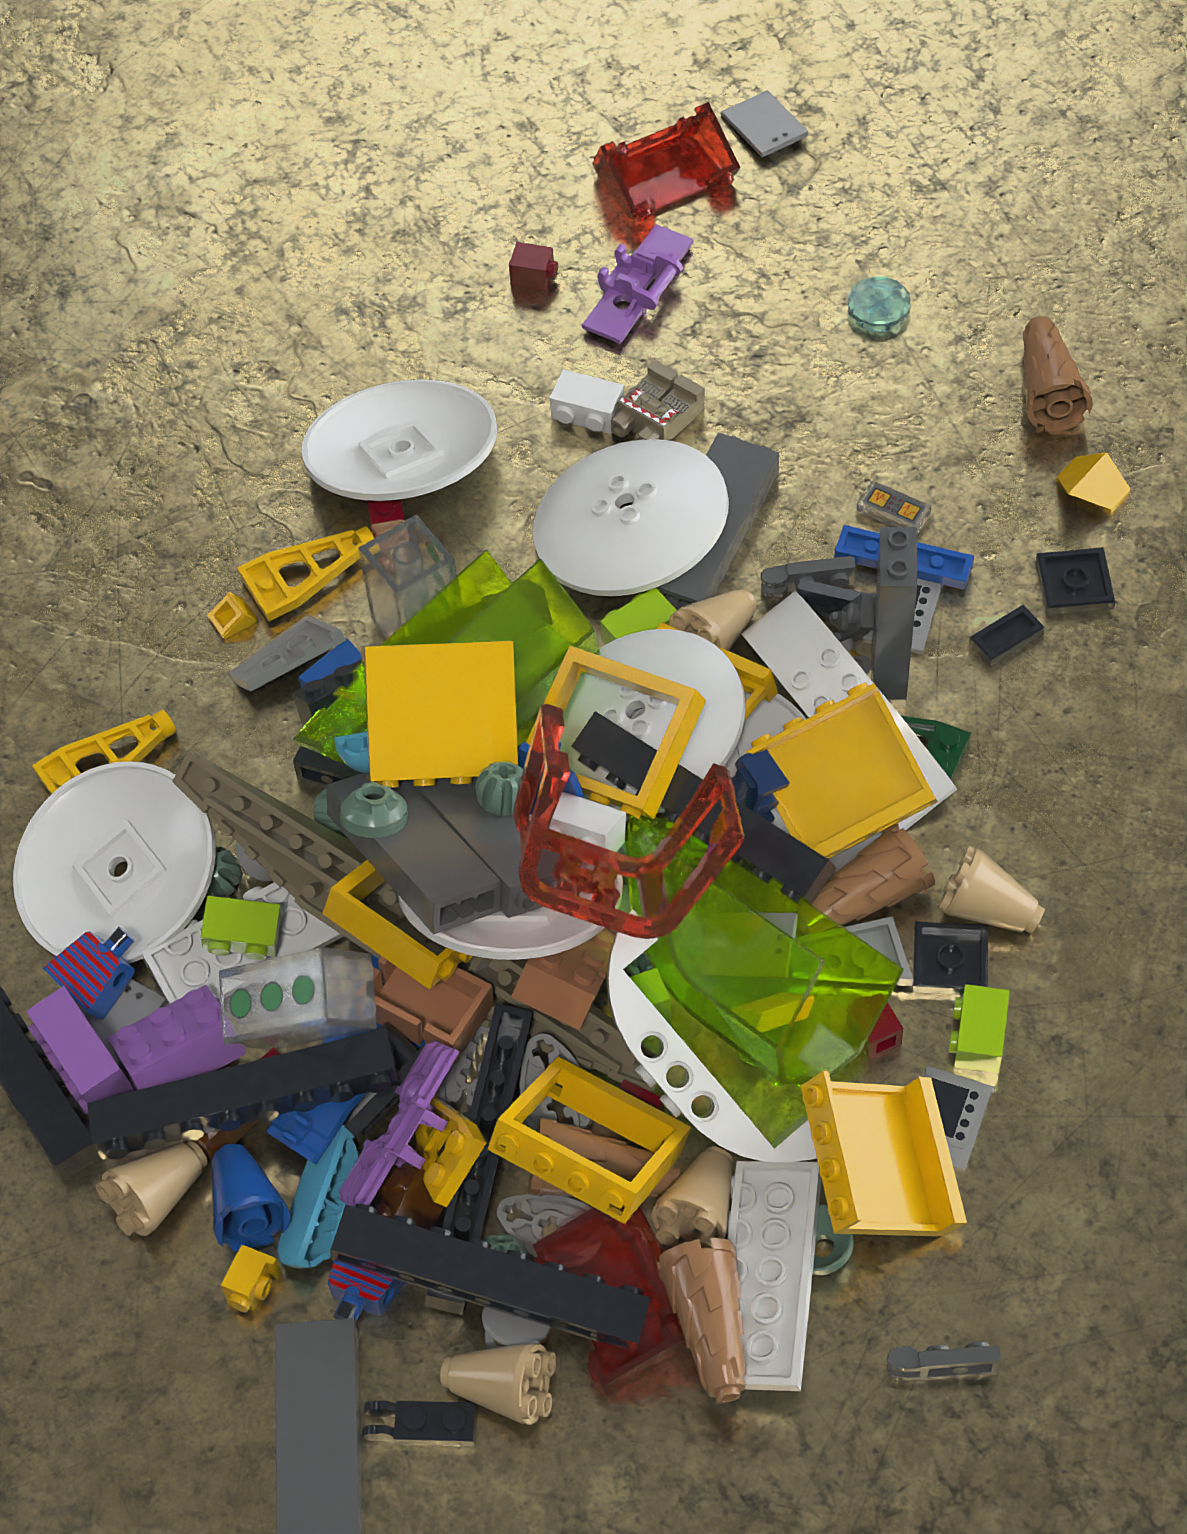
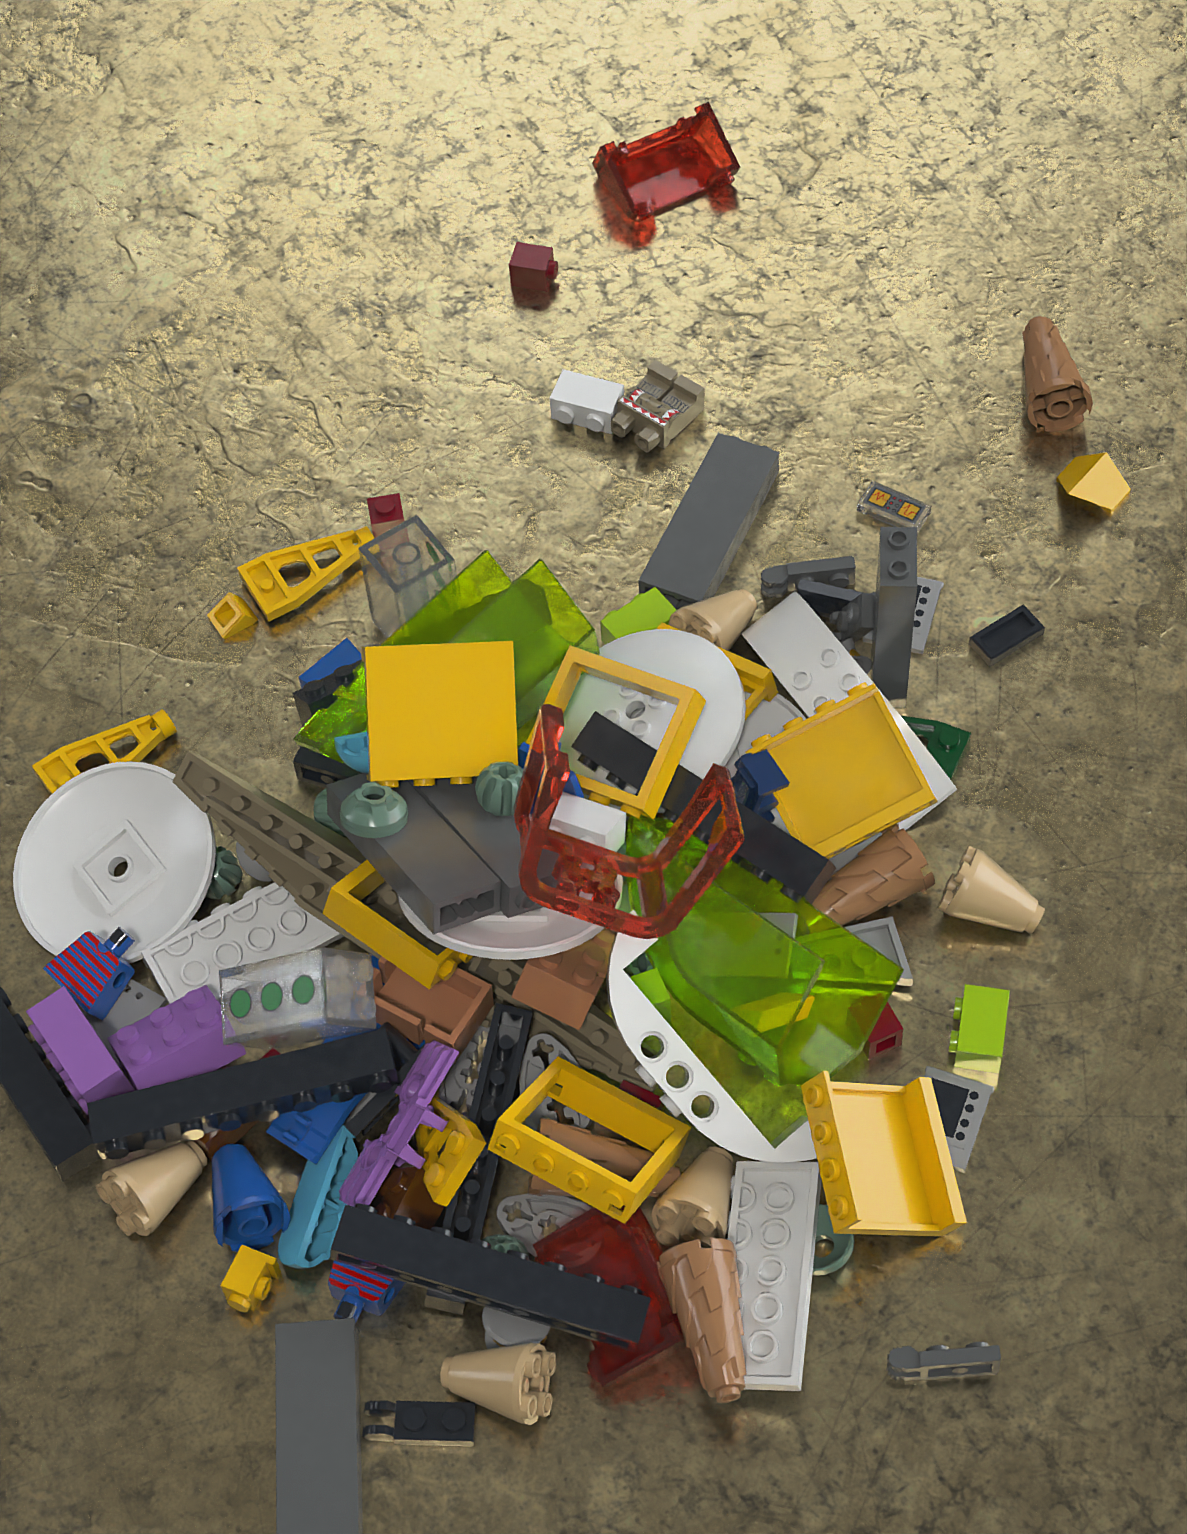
(240, 927): lime brick -> none
(287, 651): light grey wing -> none
(399, 440): white dish -> none
(629, 550): white dish -> none
(654, 259): medium lavender piece -> none
(764, 123): light grey container -> none
(879, 303): clear light blue tile -> none
(933, 562): blue plate -> none
(949, 957): black tile -> none
(1075, 581): black tile -> none

